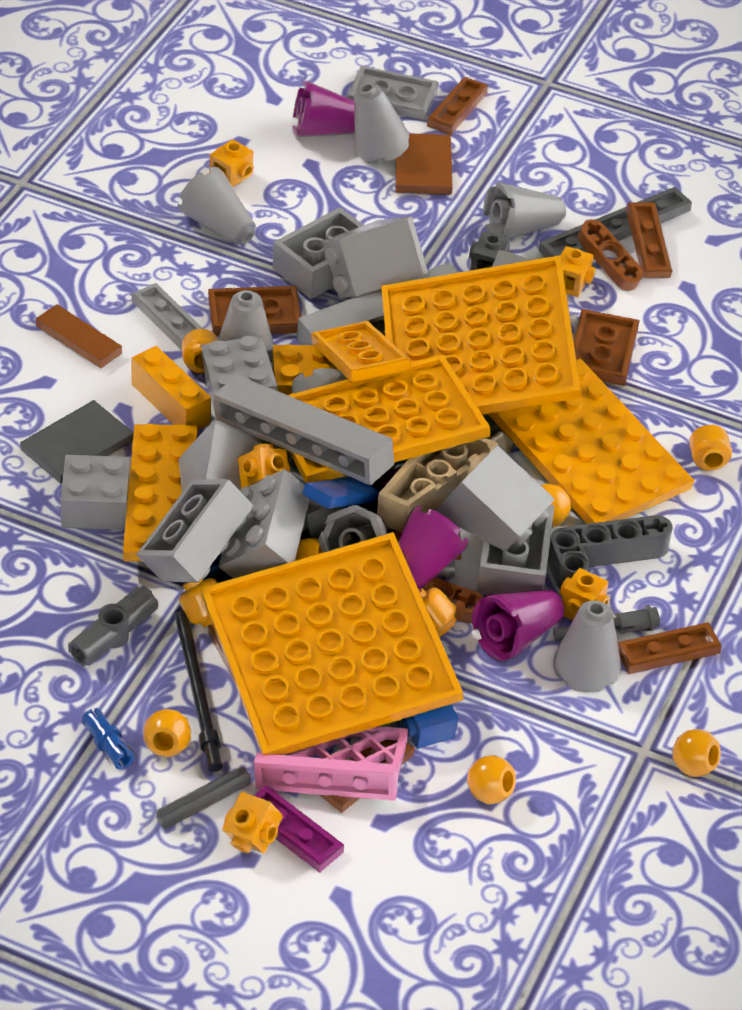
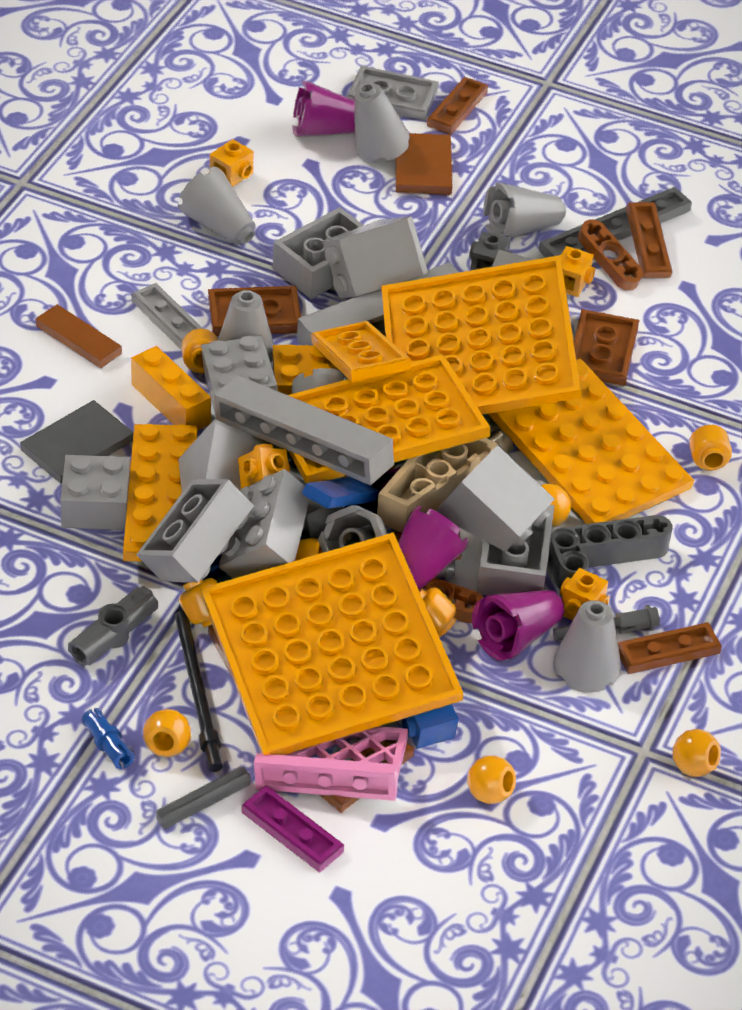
(252, 823): light orange brick -> none

